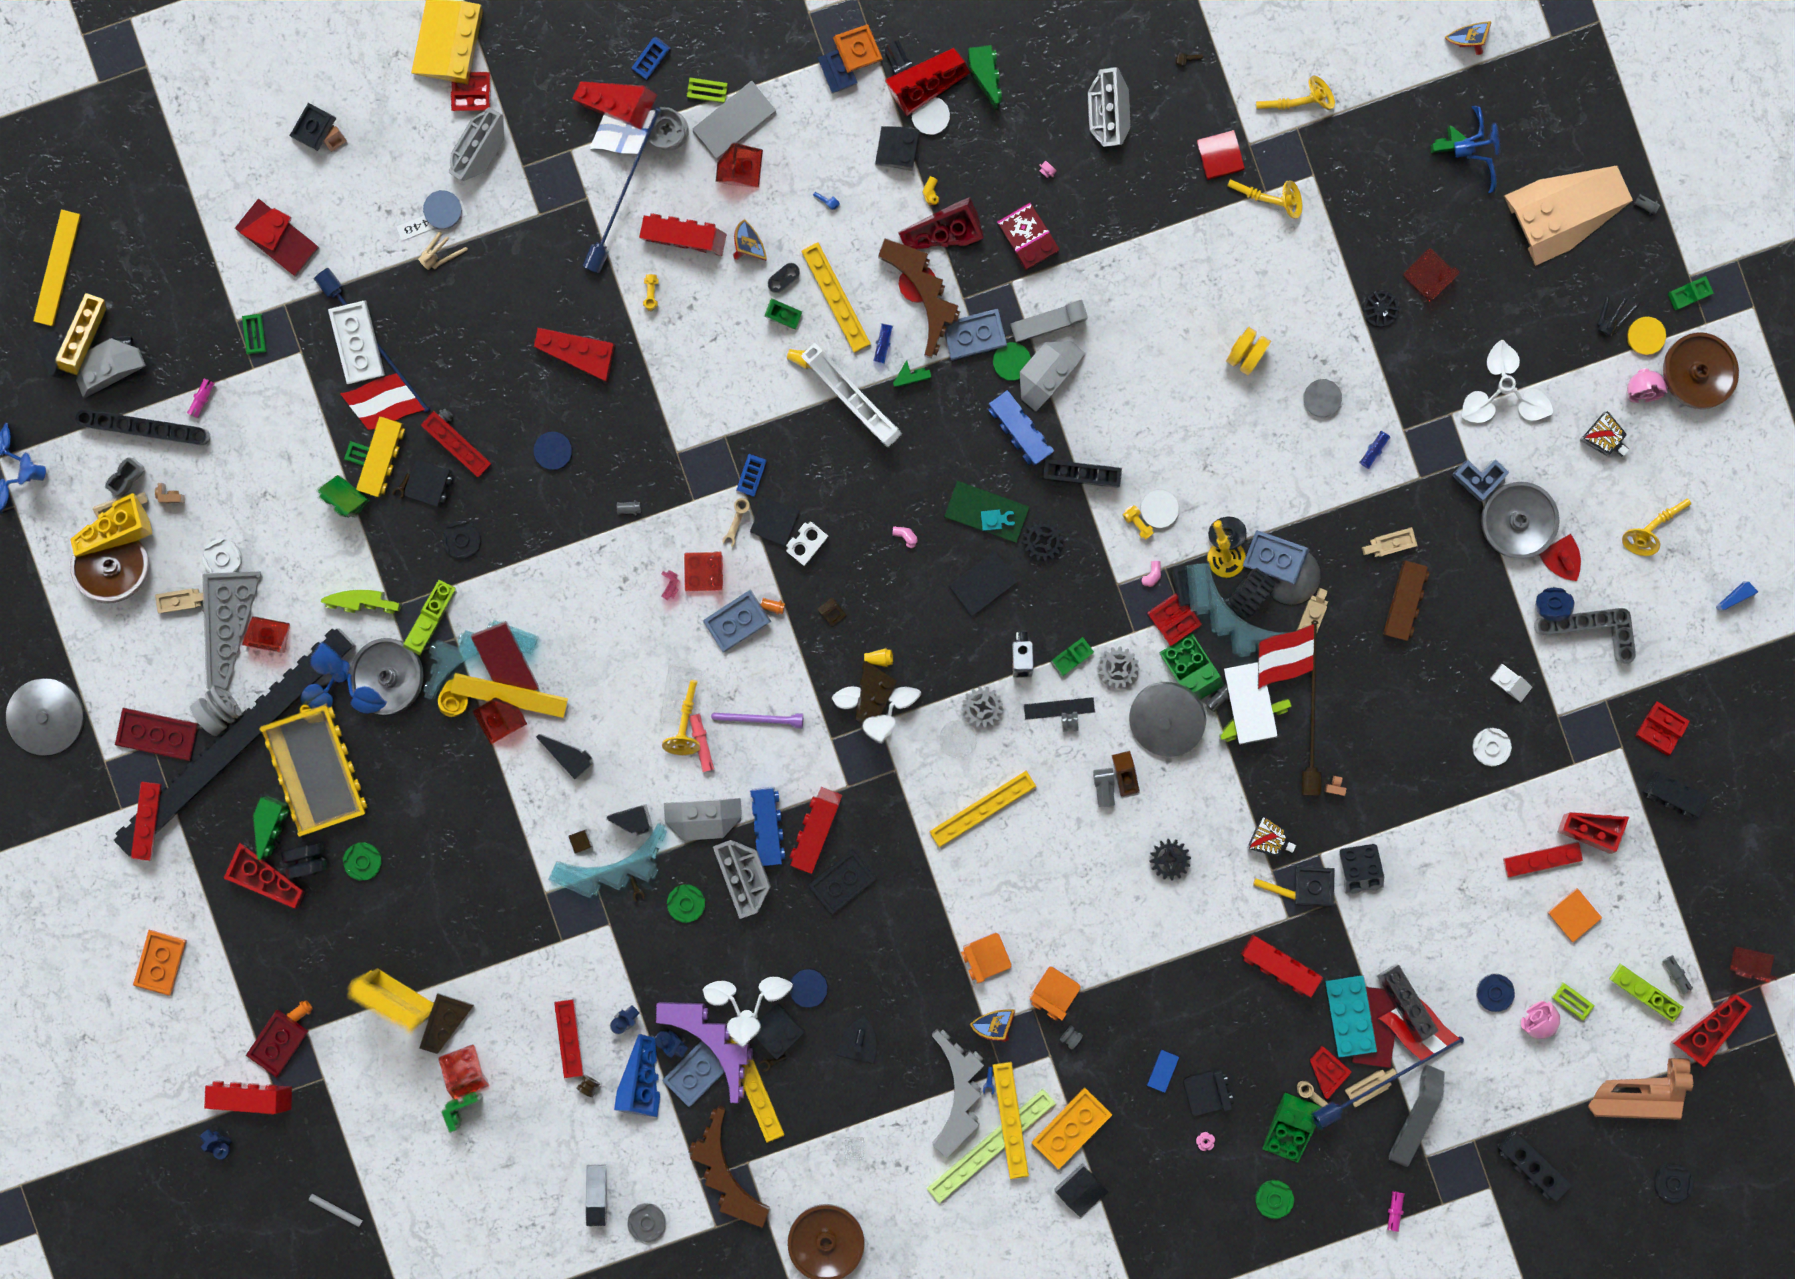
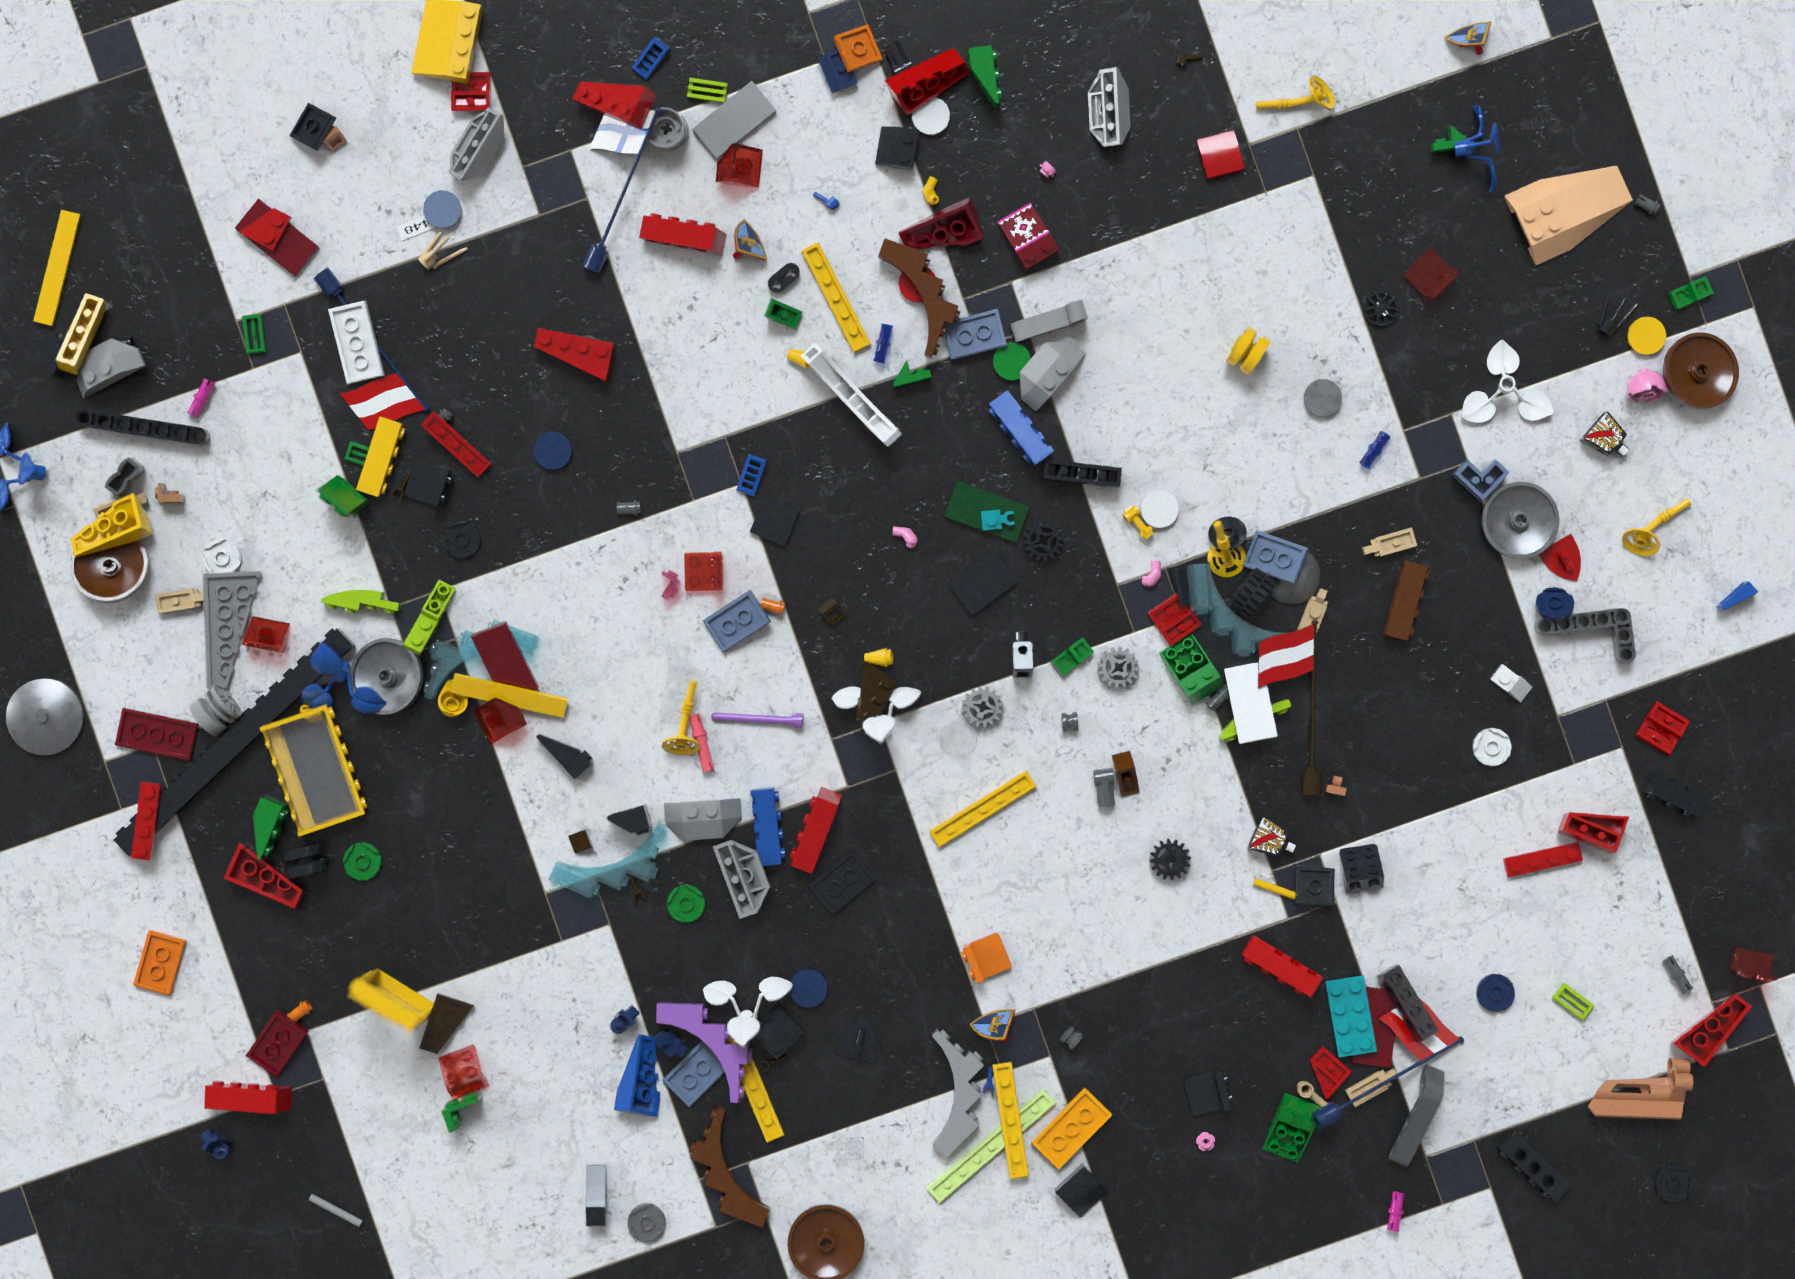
(568, 1038): red plate -> none
(588, 1086): dark brown wheel -> none
(649, 302): yellow bar -> none
(737, 519): tan brick -> none
(810, 546): white brick -> none
(1054, 993): orange bracket -> none
(1055, 708): black sticker -> none
(1163, 1071): blue tile -> none
(1167, 719): flat silver dish -> none
(1274, 1199): green tile -> none
(1287, 199): yellow dish -> none
(1542, 1020): bright pink cylinder -> none
(1574, 915): orange tile -> none
(1646, 993): lime slope -> none

